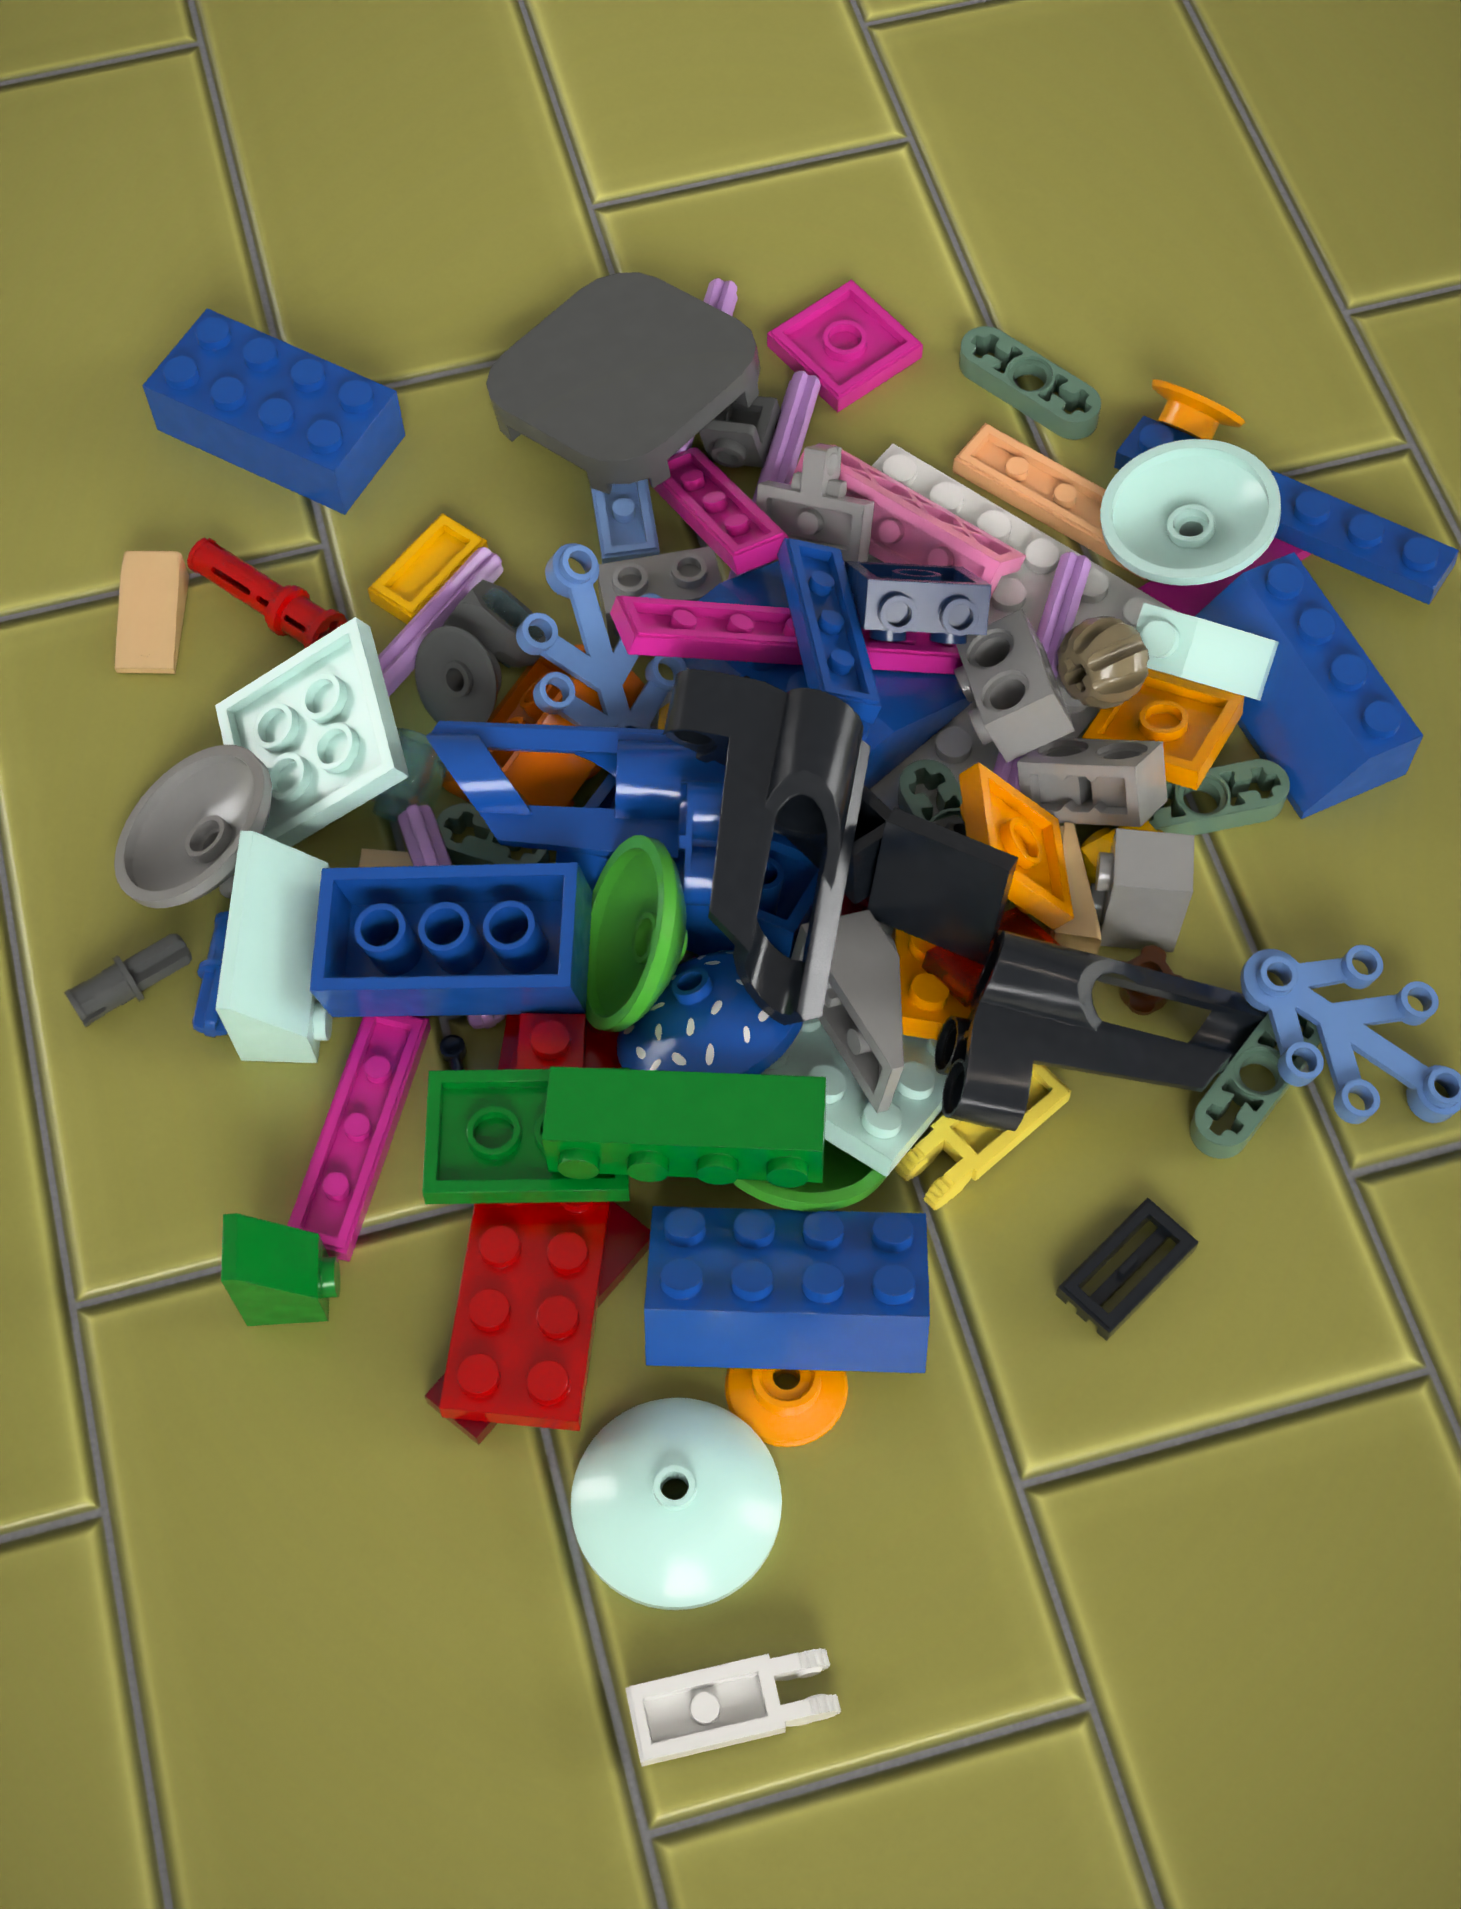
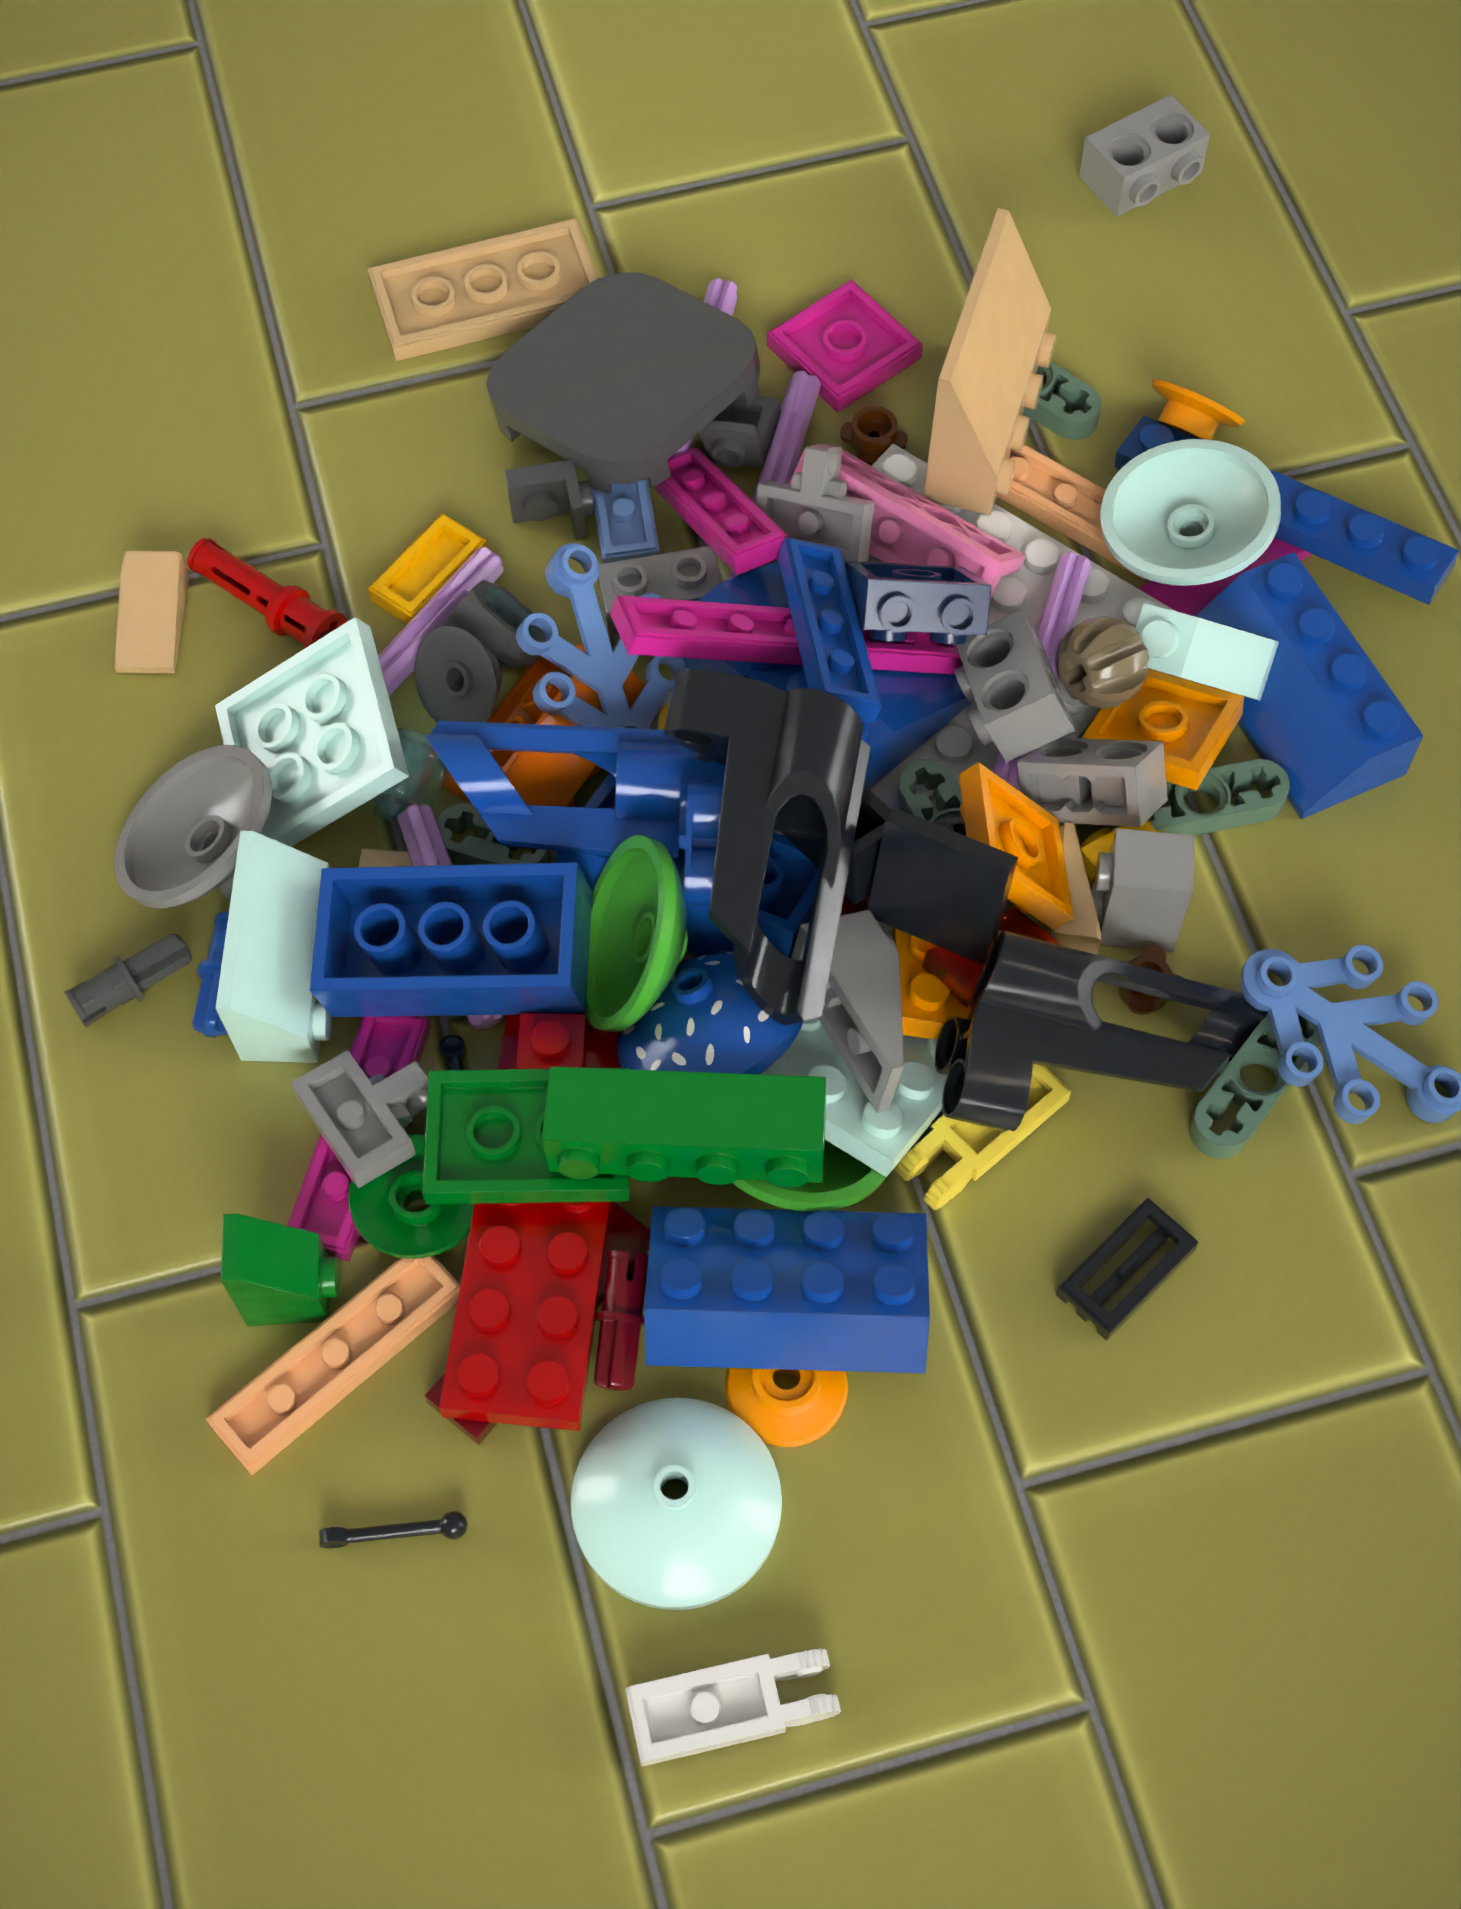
(275, 410): blue brick -> none
(333, 1360): none -> light nougat tile
(363, 1115): none -> light grey hinge
(387, 1225): none -> green dish
(452, 1525): none -> black hinge
(480, 288): none -> tan tile
(549, 491): none -> dark grey bracket
(620, 1320): none -> dark red axle
(872, 423): none -> reddish brown plate
(989, 376): none -> tan slope
(1144, 155): none -> light grey brick

